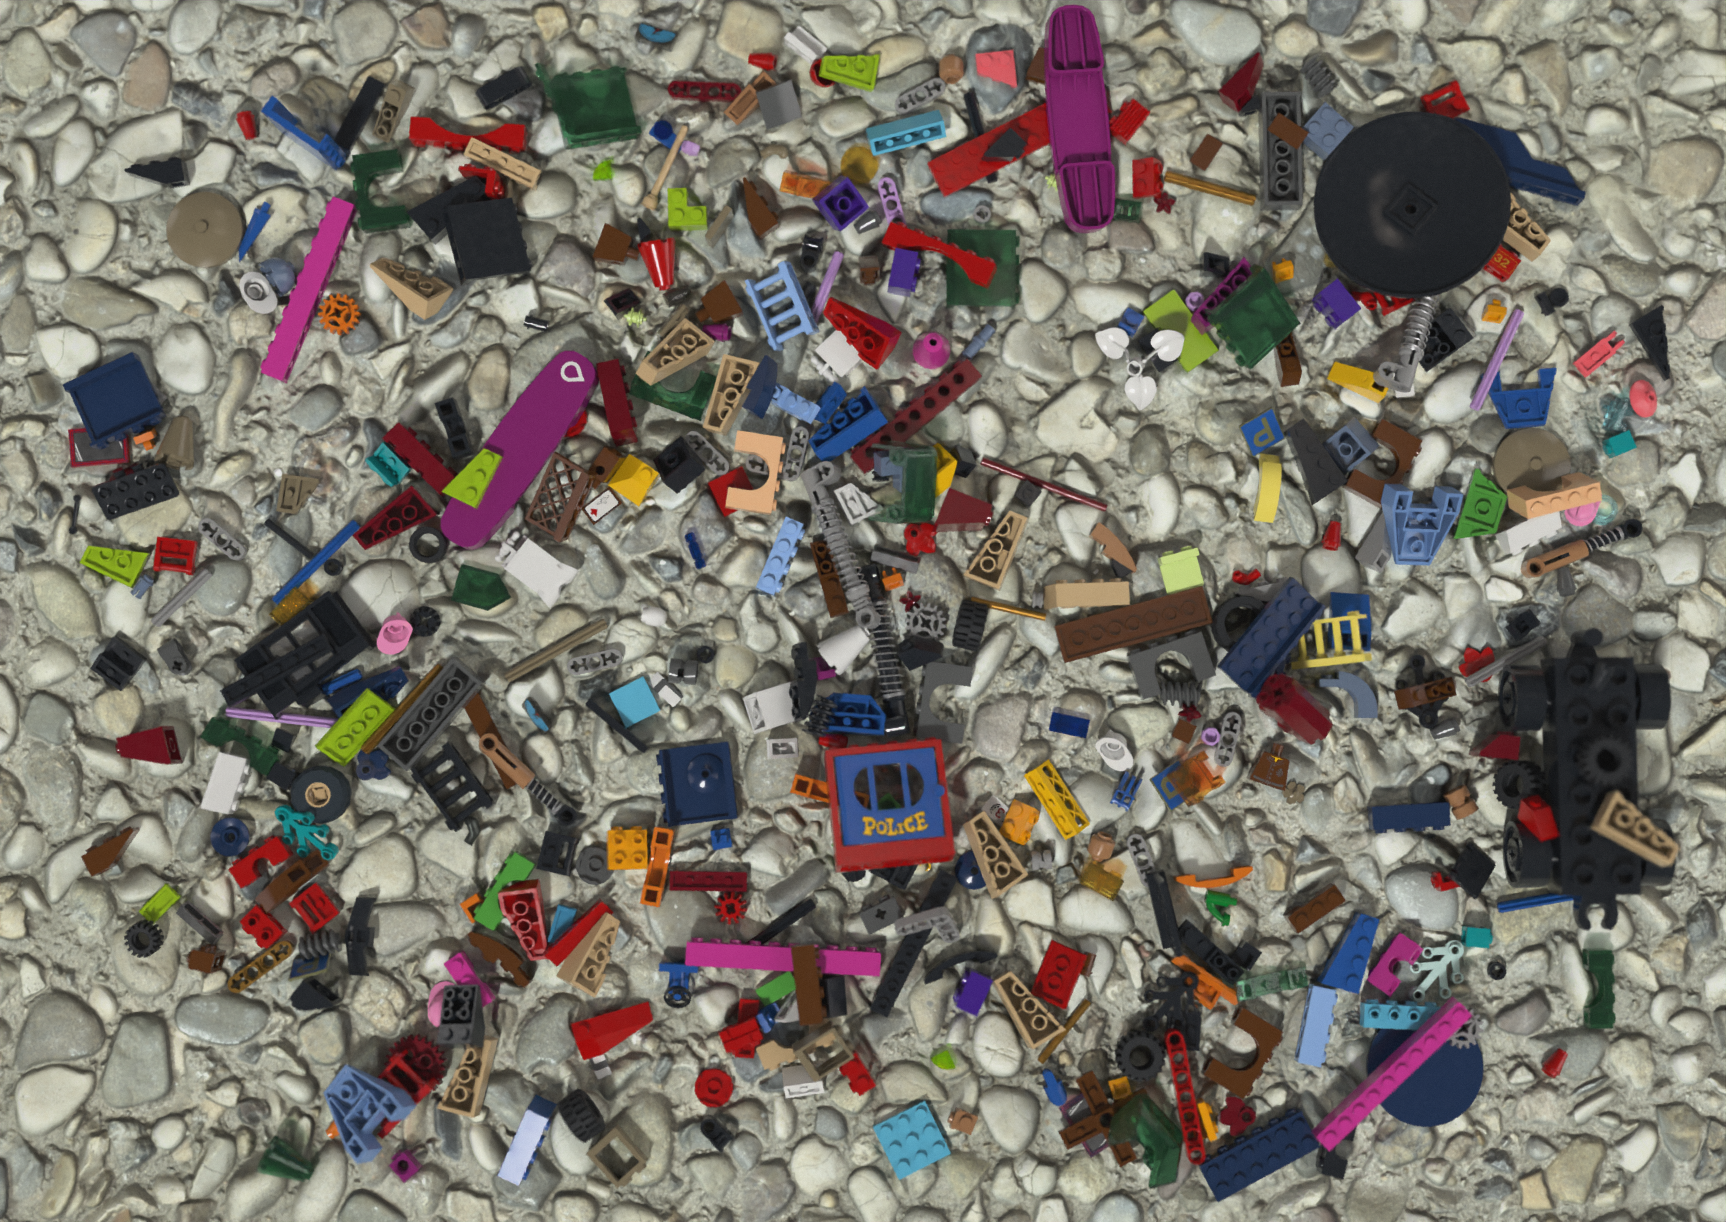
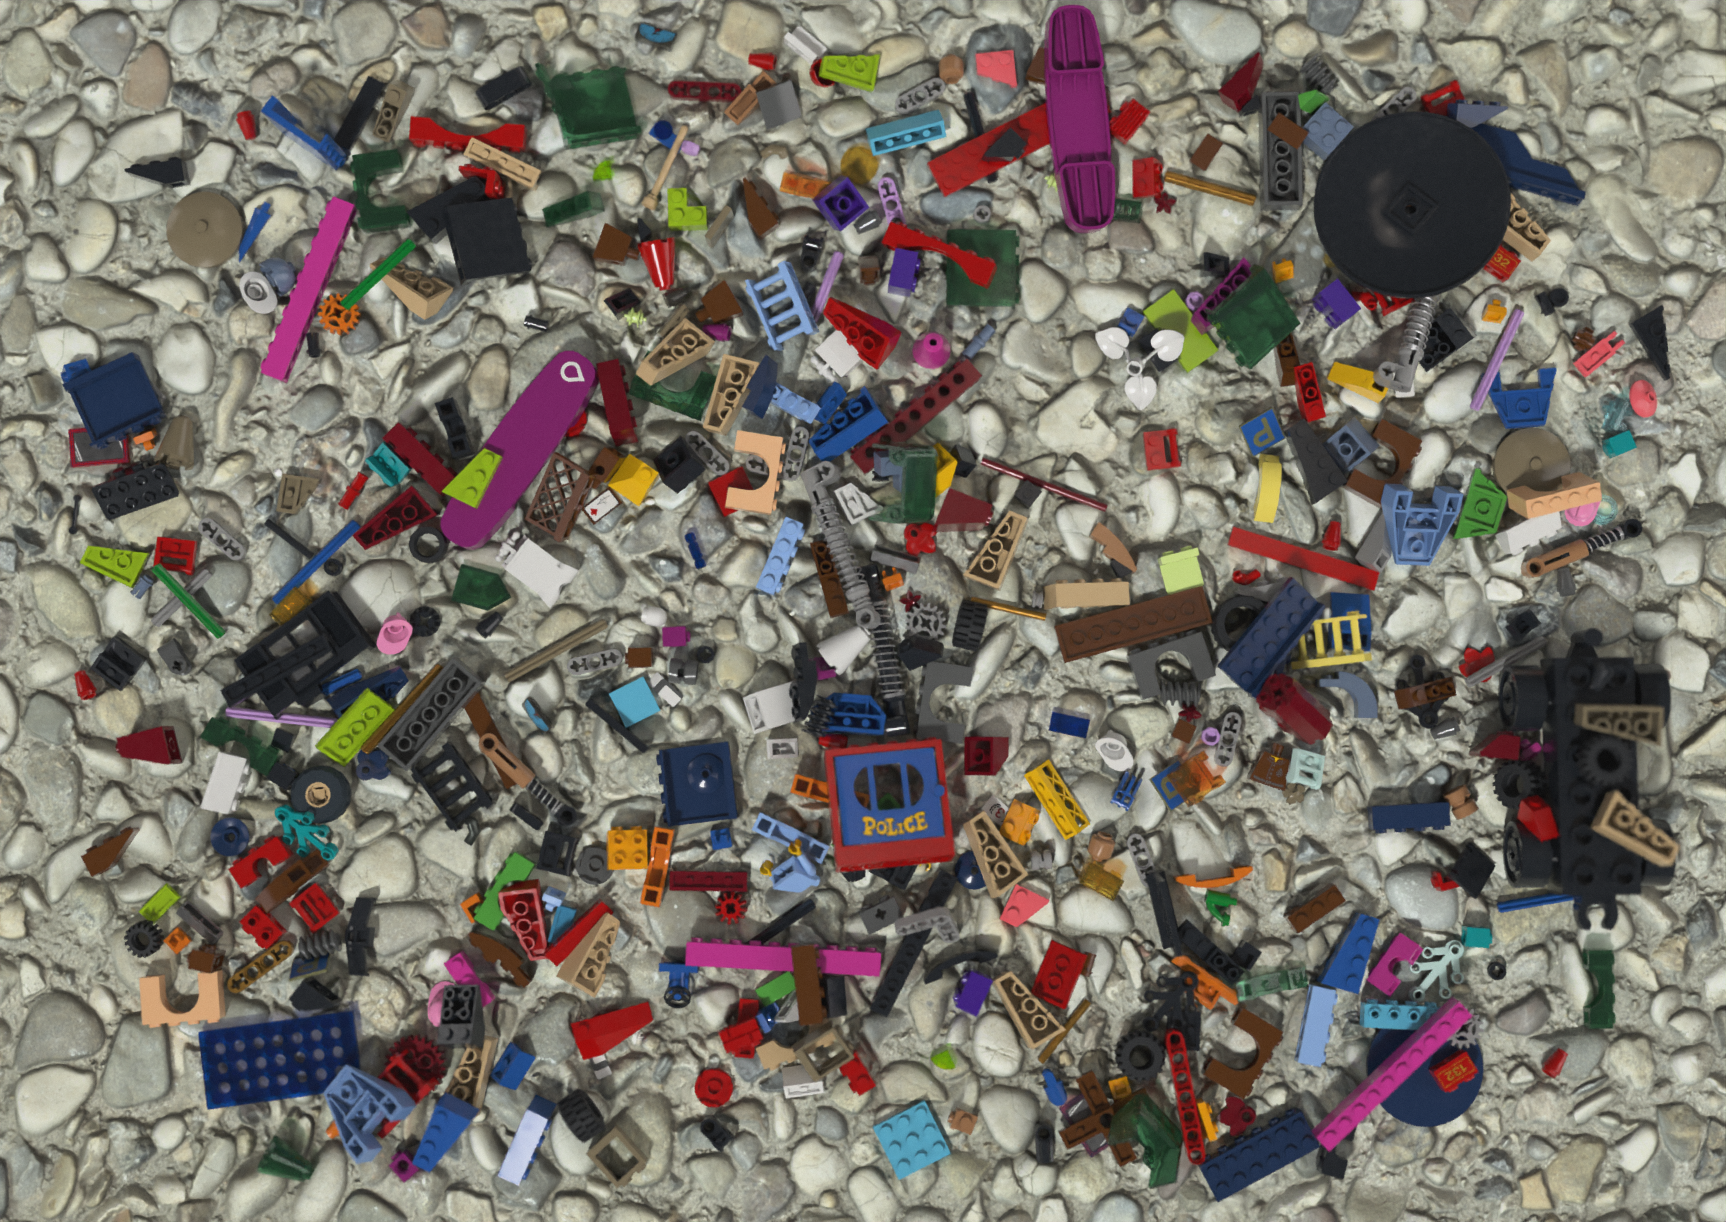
(74, 370): none -> blue bracket
(84, 685): none -> red cone
(157, 1010): none -> light nougat arch
(177, 940): none -> orange tile
(188, 601): none -> green axle
(267, 1031): none -> clear blue piece
(313, 345): none -> black pin
(353, 490): none -> red pin
(376, 275): none -> green axle
(444, 1128): none -> blue wedge
(489, 624): none -> black cone
(512, 1066): none -> blue panel
(527, 816): none -> black beam
(553, 898): none -> light blue tile
(574, 208): none -> clear green slope
(639, 657): none -> reddish brown brick
(675, 636): none -> magenta brick
(786, 834): none -> light blue arch
(795, 873): none -> light blue torso
(985, 755): none -> dark red slope
(1022, 905): none -> coral wing
(1043, 1144): none -> black piece
(1155, 450): none -> red plate
(1303, 558): none -> red tile
(1307, 762): none -> light aqua plate
(1308, 393): none -> red slope
(1312, 101): none -> bright green slope
(1407, 90): none -> light grey beam
(1453, 1071): none -> red brick
(1473, 113): none -> dark blue slope
(1528, 751): none -> dark pink tile
(1583, 338): none -> reddish brown gear
(1630, 721): none -> dark tan wedge

